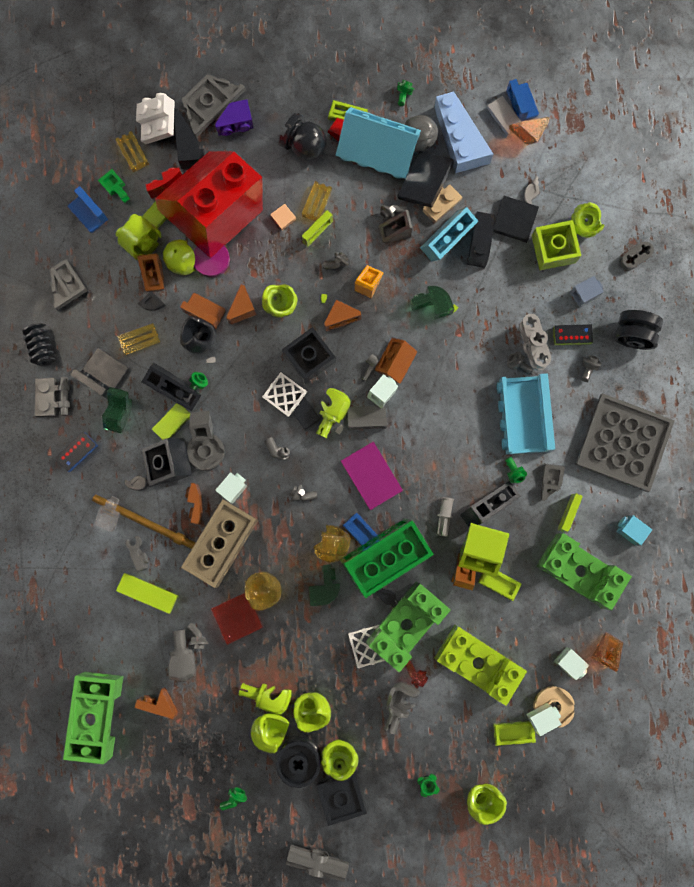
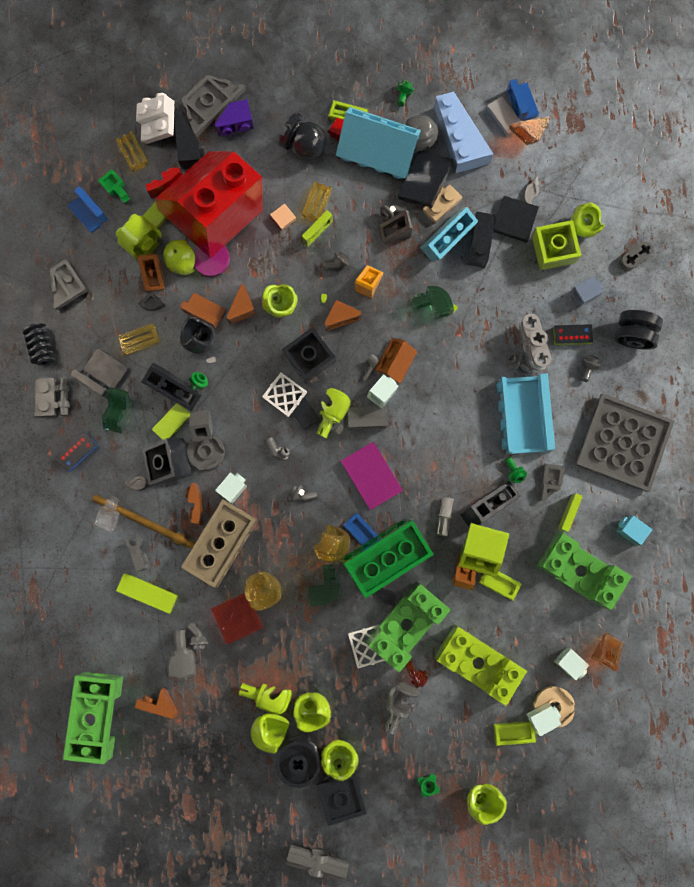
(236, 796): green plate -> none

